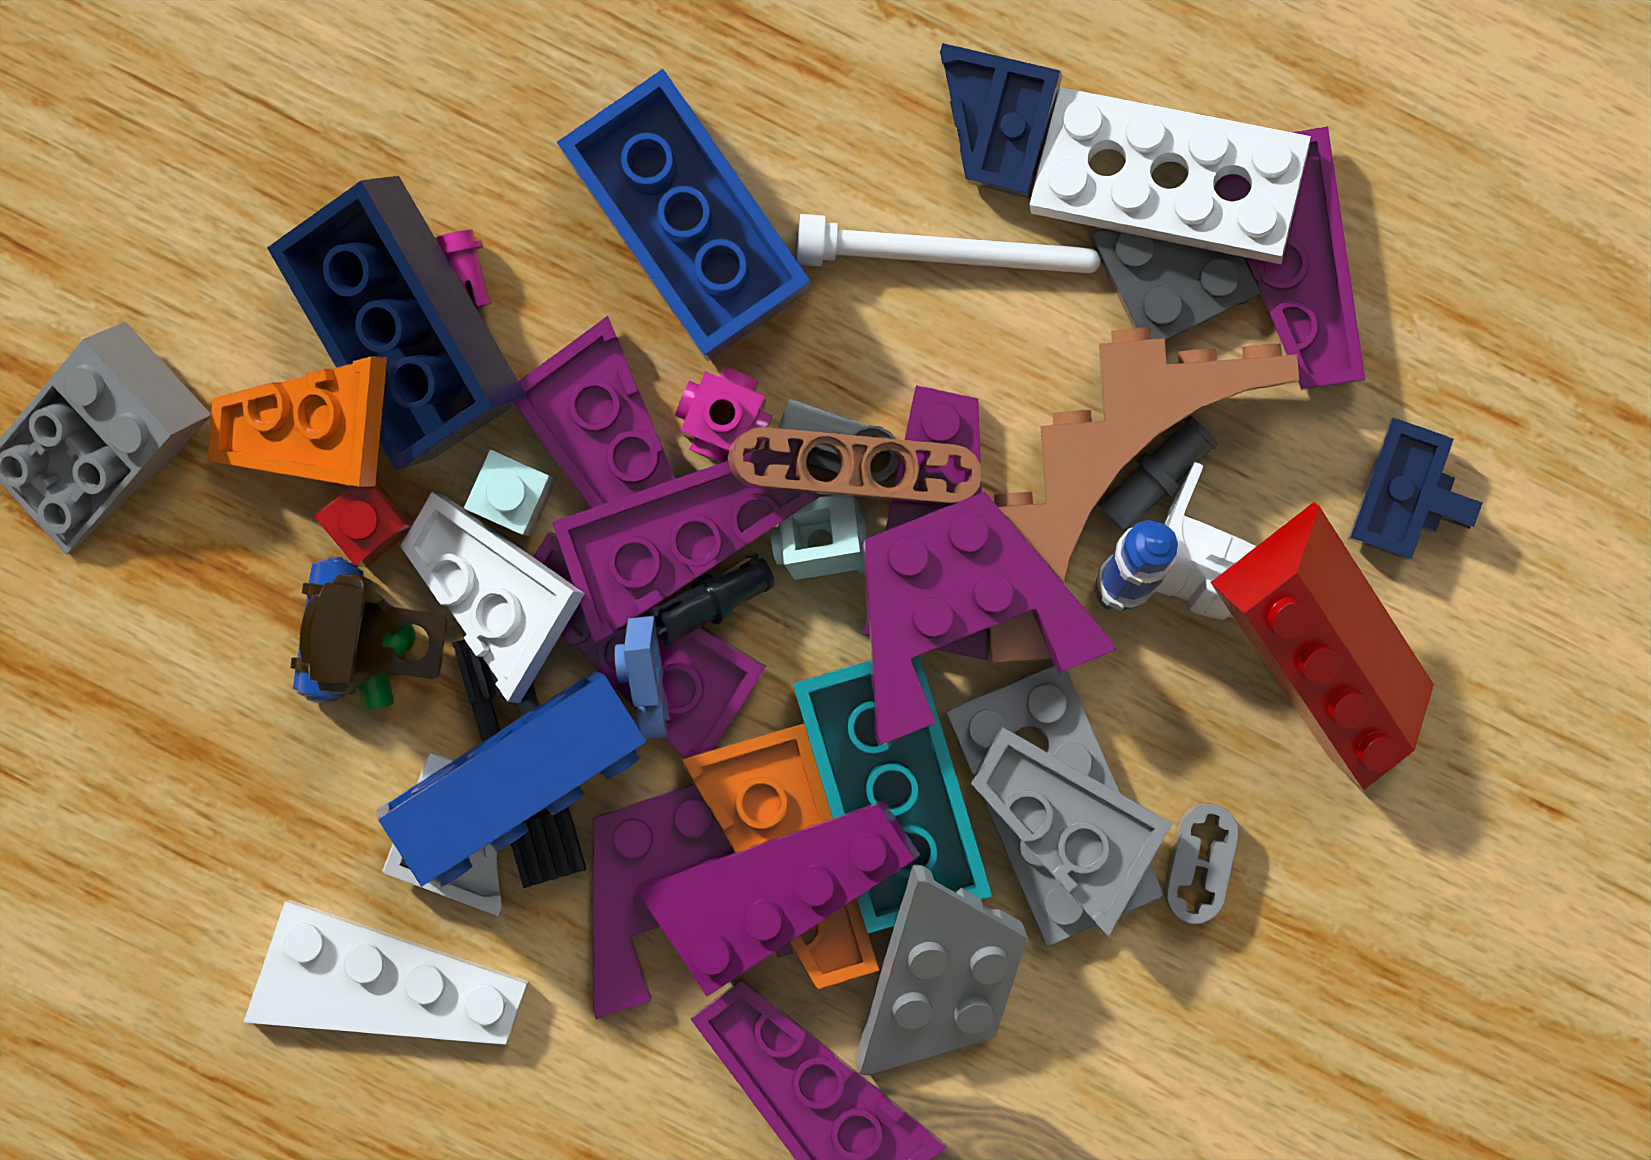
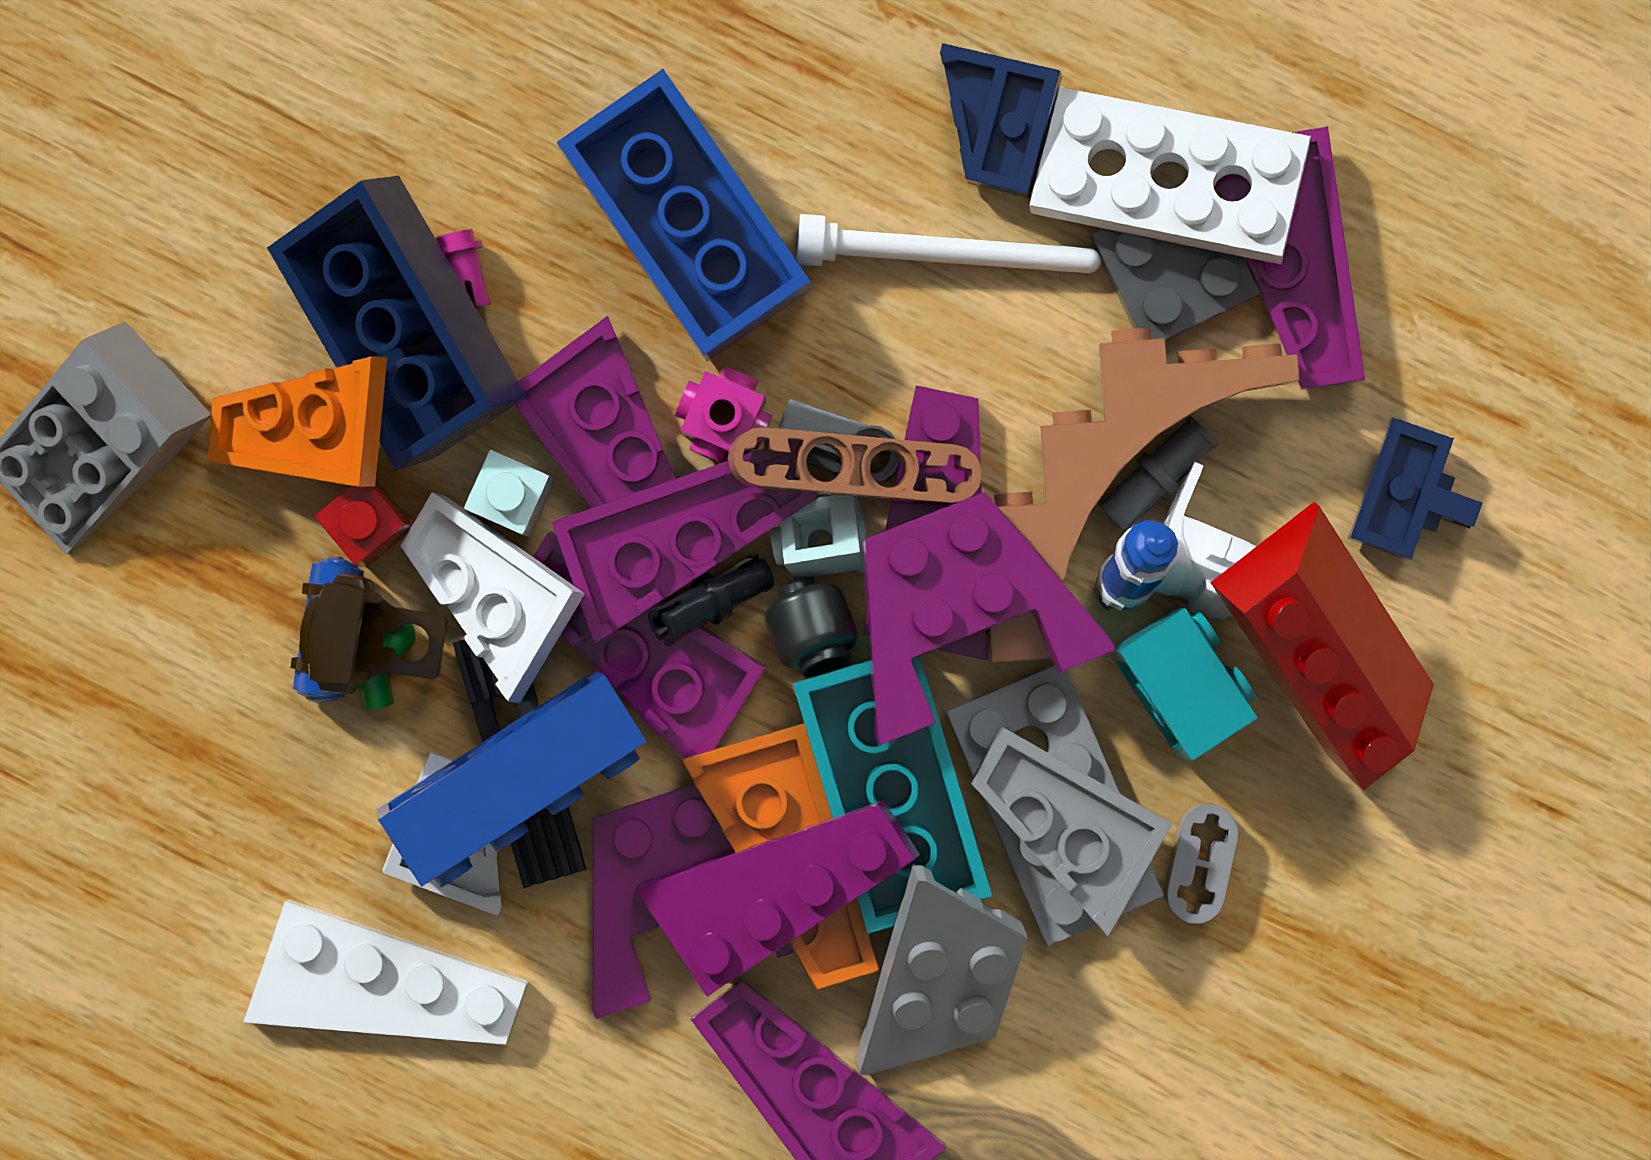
(641, 666): medium blue plate -> none
(811, 627): none -> pearl dark grey head
(1185, 683): none -> teal brick

